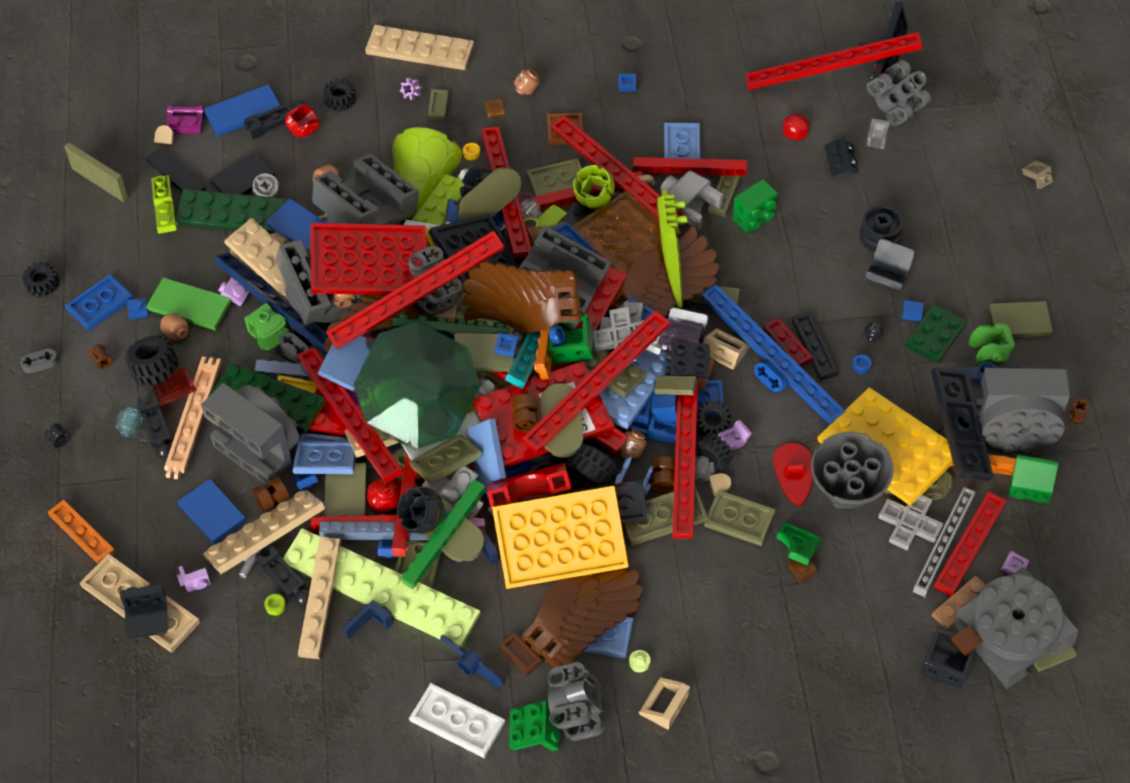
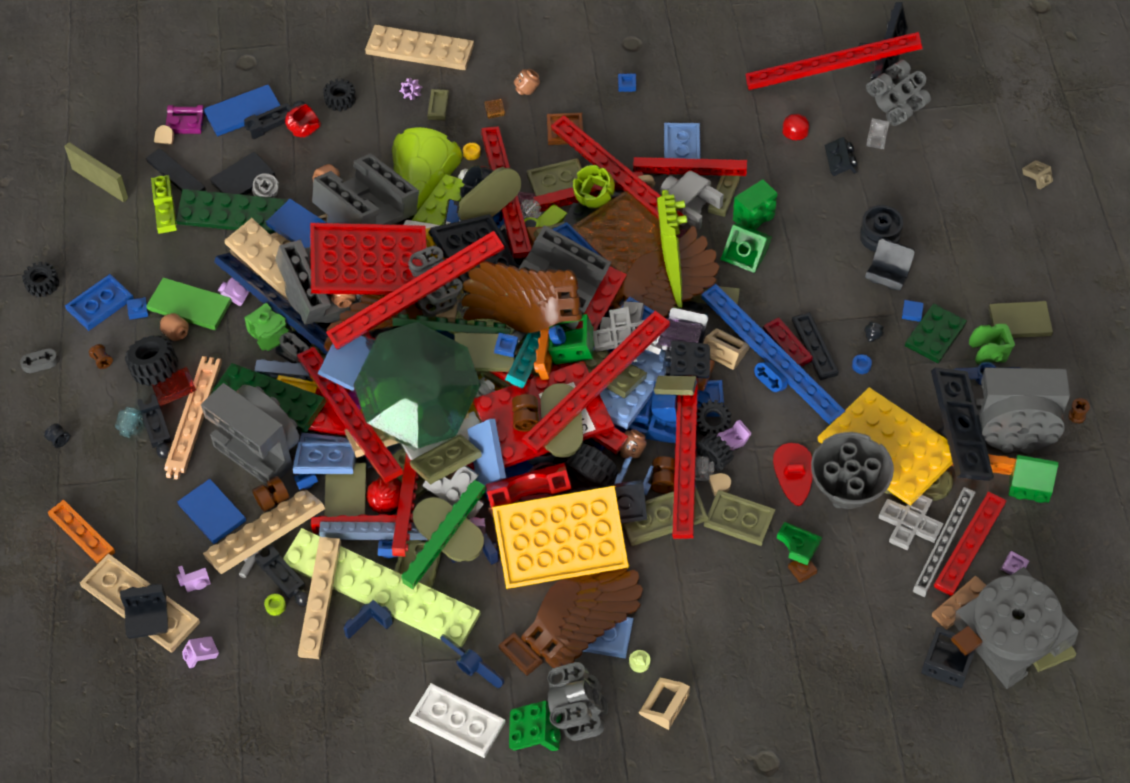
(198, 650): none -> lavender bracket
(421, 510): black piece -> none
(746, 247): none -> green slope

